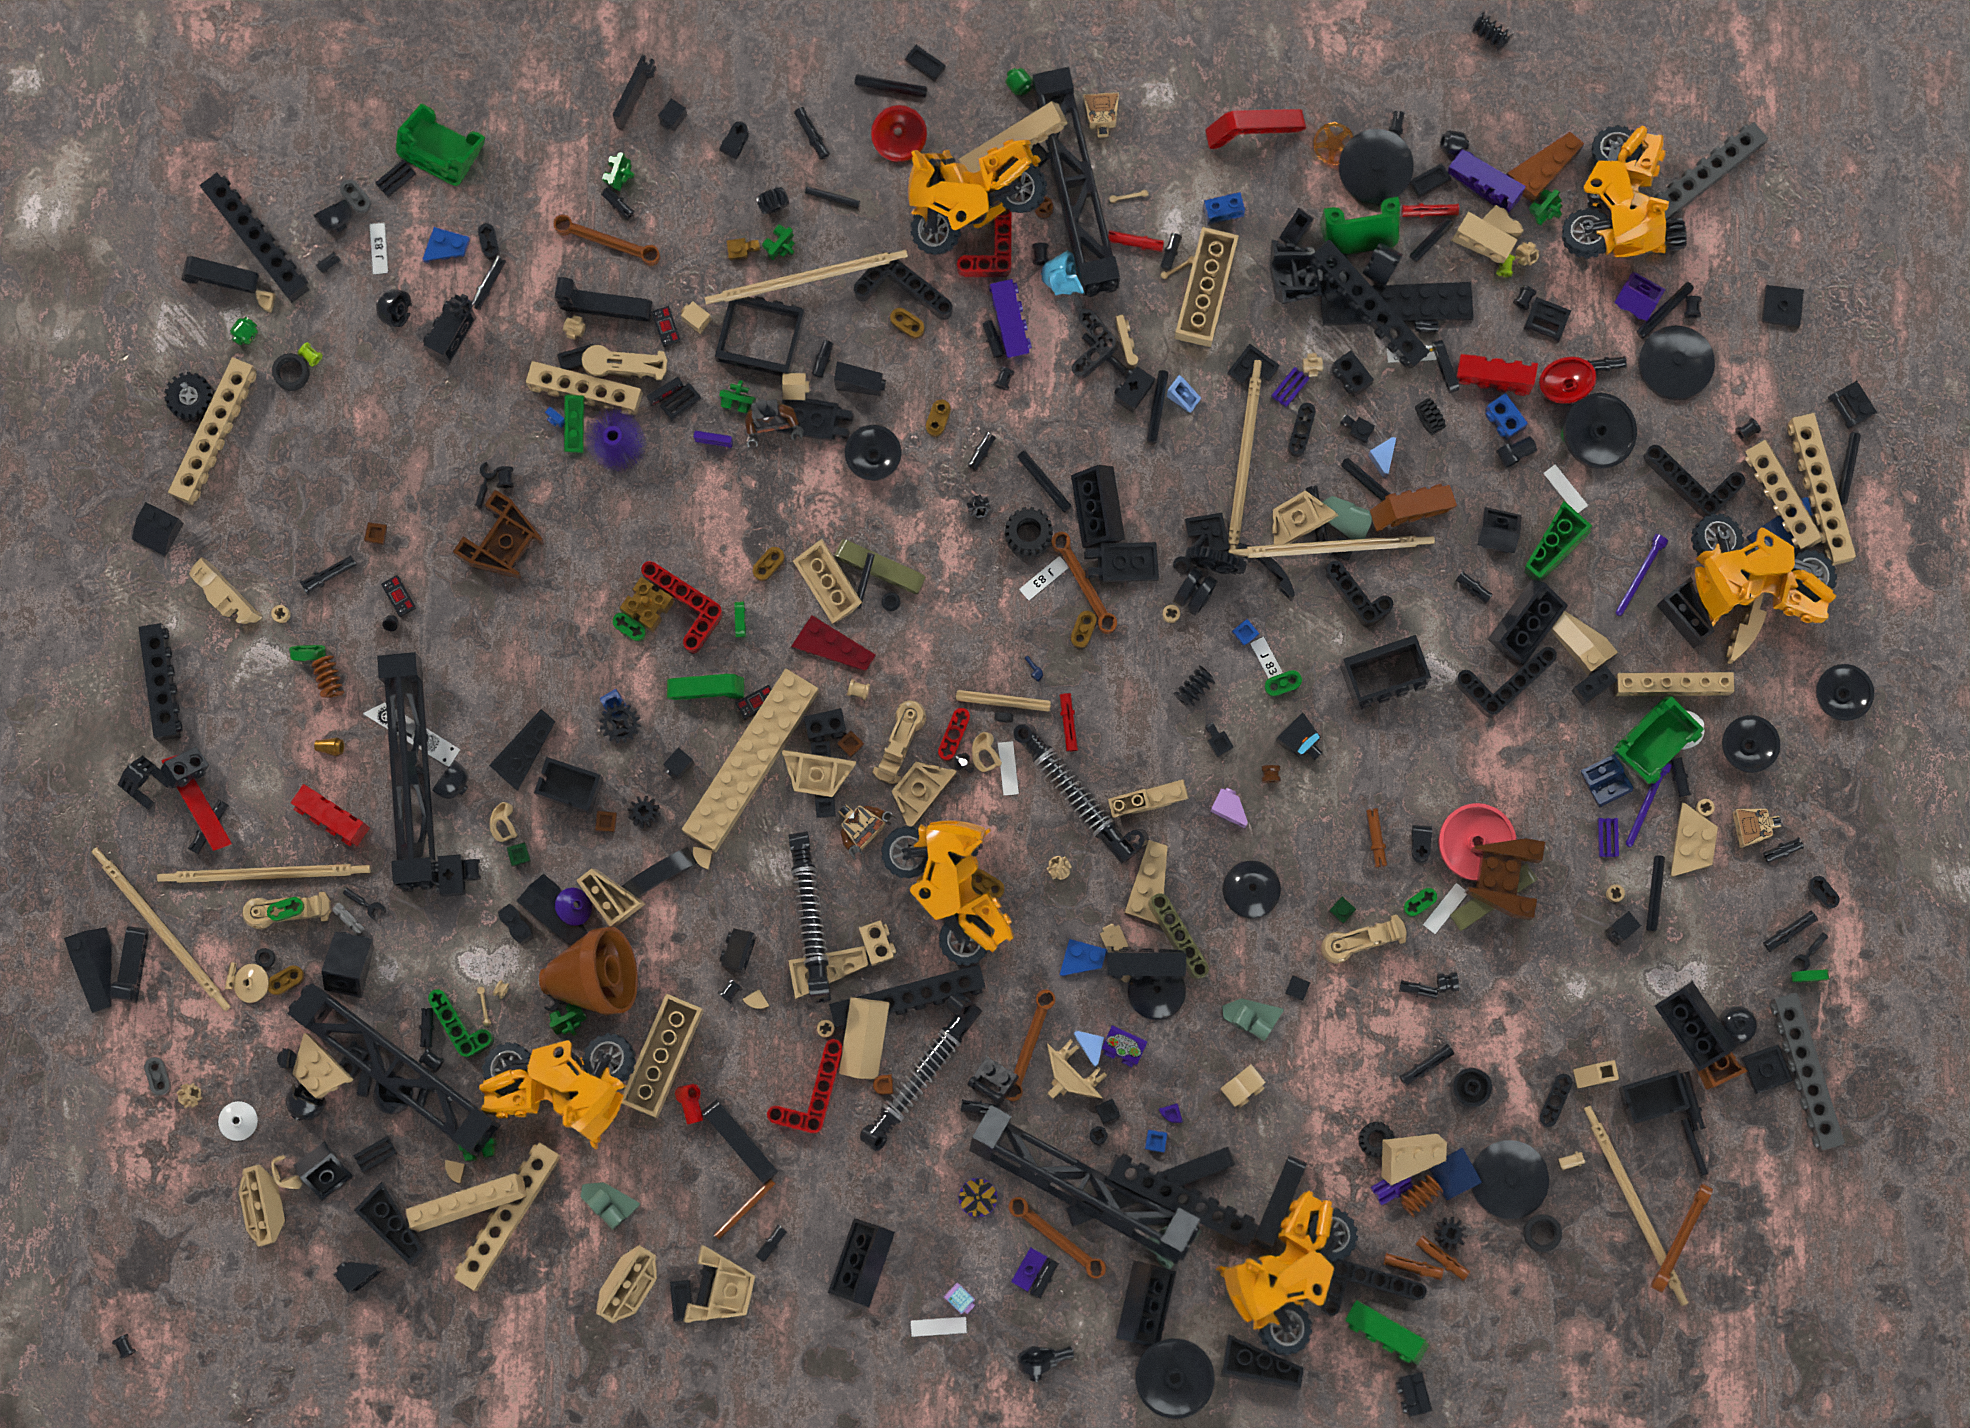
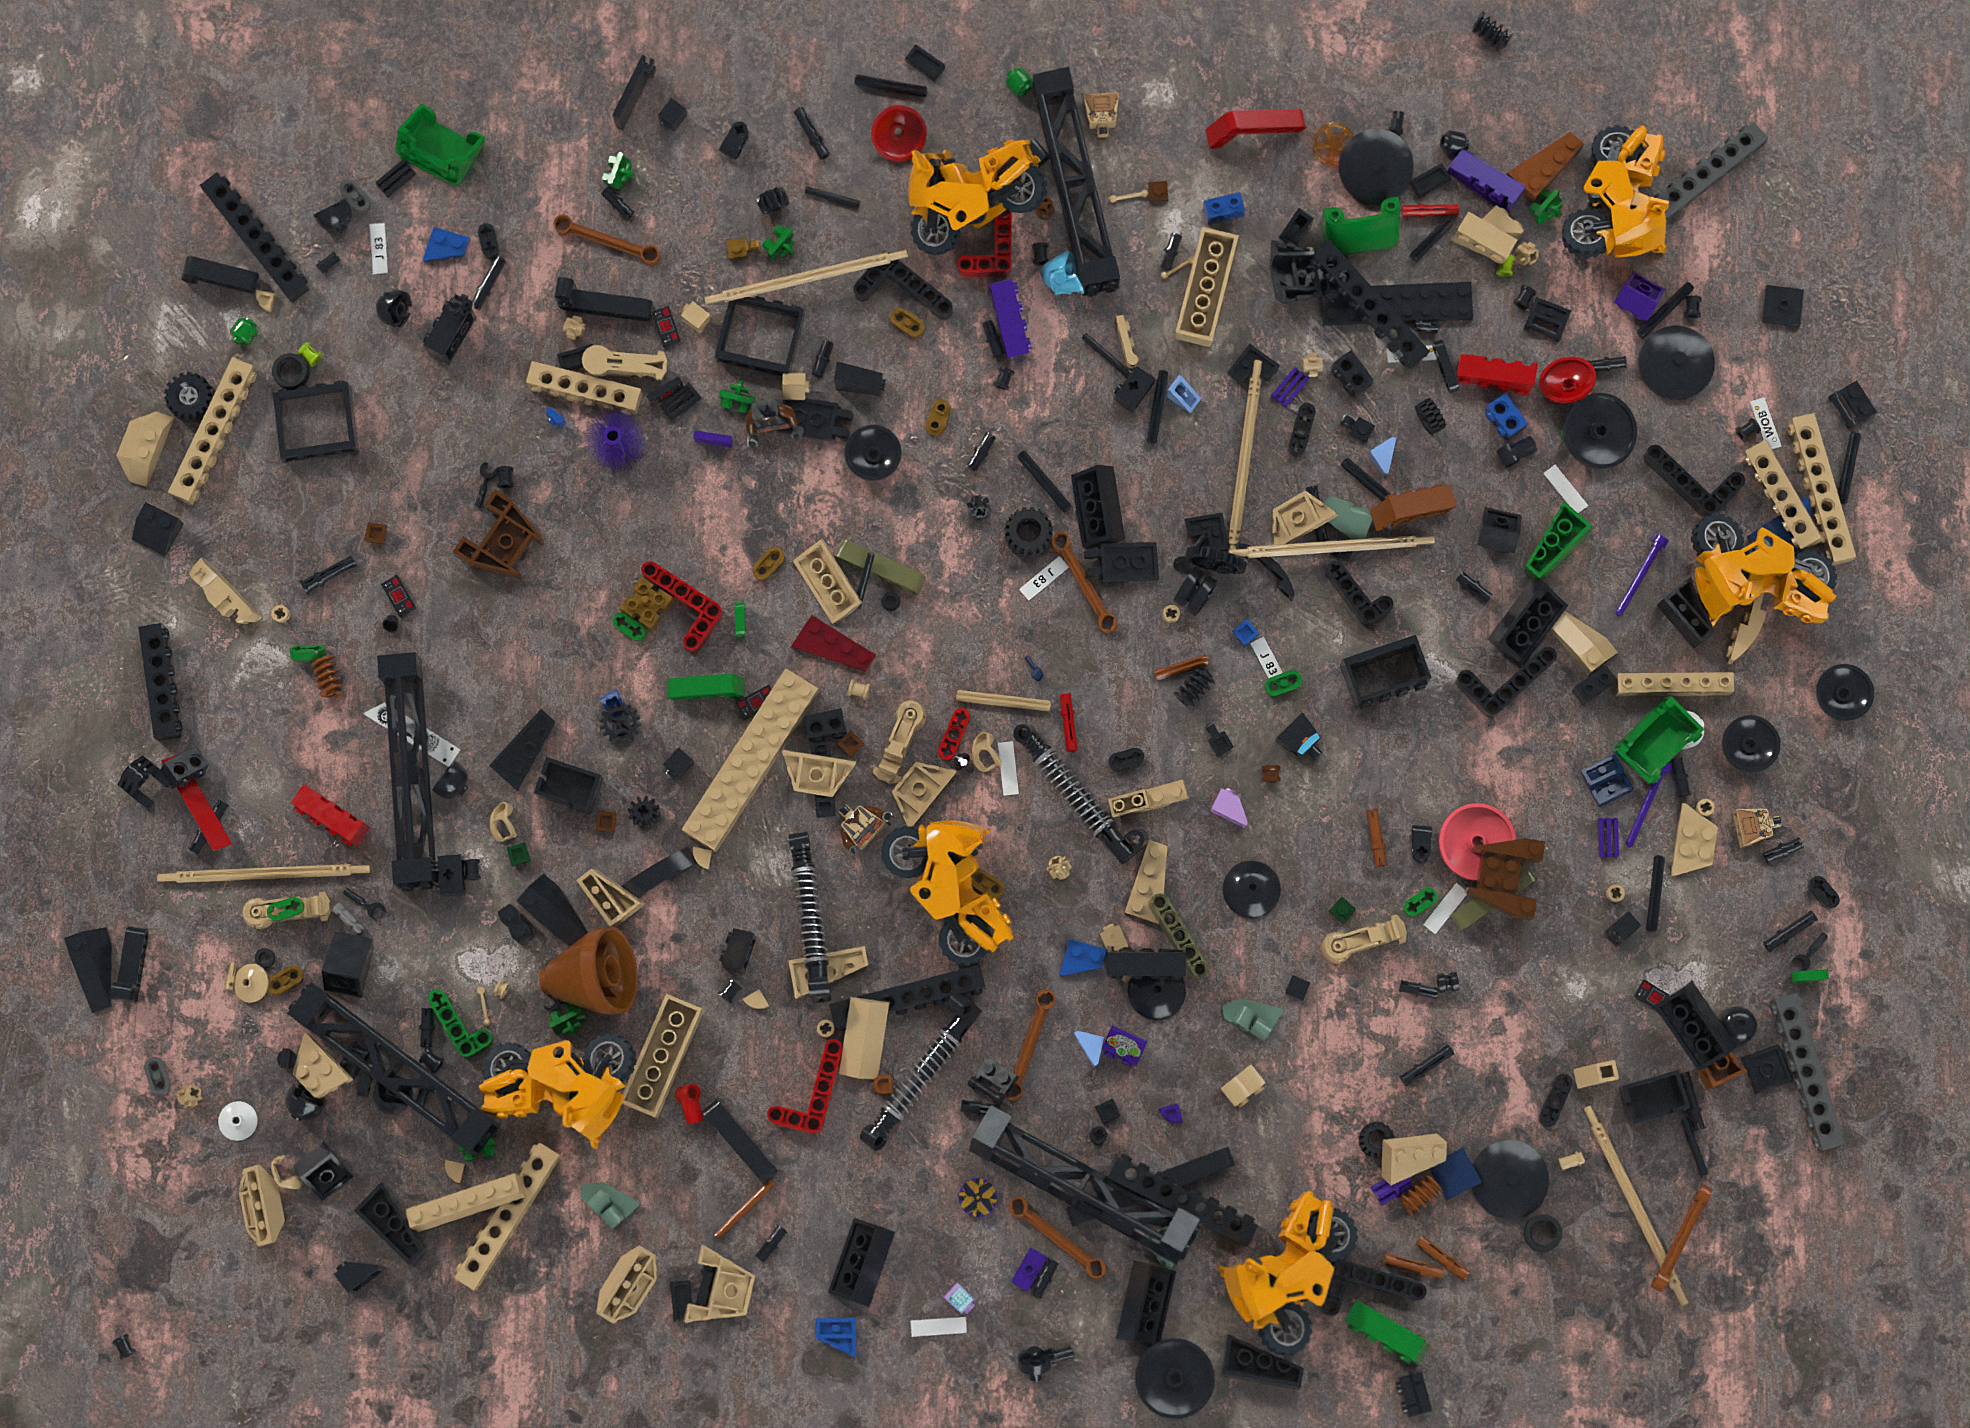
(143, 446): none -> tan wedge
(160, 928): tan axle -> none
(319, 450): none -> black window
(330, 746): pearl gold cone -> none
(360, 1161): black tile -> none
(568, 912): dark purple dish -> none
(574, 423): green tile -> none
(838, 1333): none -> blue wing
(873, 944): tan brick -> none
(1003, 717): black piece -> none
(1033, 127): tan brick -> none
(1067, 1079): tan connector -> none
(1082, 629): pearl gold plate -> none
(1101, 346): black beam -> none
(1127, 763): none -> black beam
(1136, 241): red pin -> none
(1156, 1141): blue plate -> none
(1158, 191): none -> reddish brown plate
(1181, 667): none -> dark orange axle
(1279, 1203): black beam -> none
(1382, 264): black brick -> none
(1456, 1237): black gear -> none
(1476, 1078): black brick -> none
(1649, 994): none -> tile
(1675, 234): black gear -> none
(1766, 423): none -> white sticker

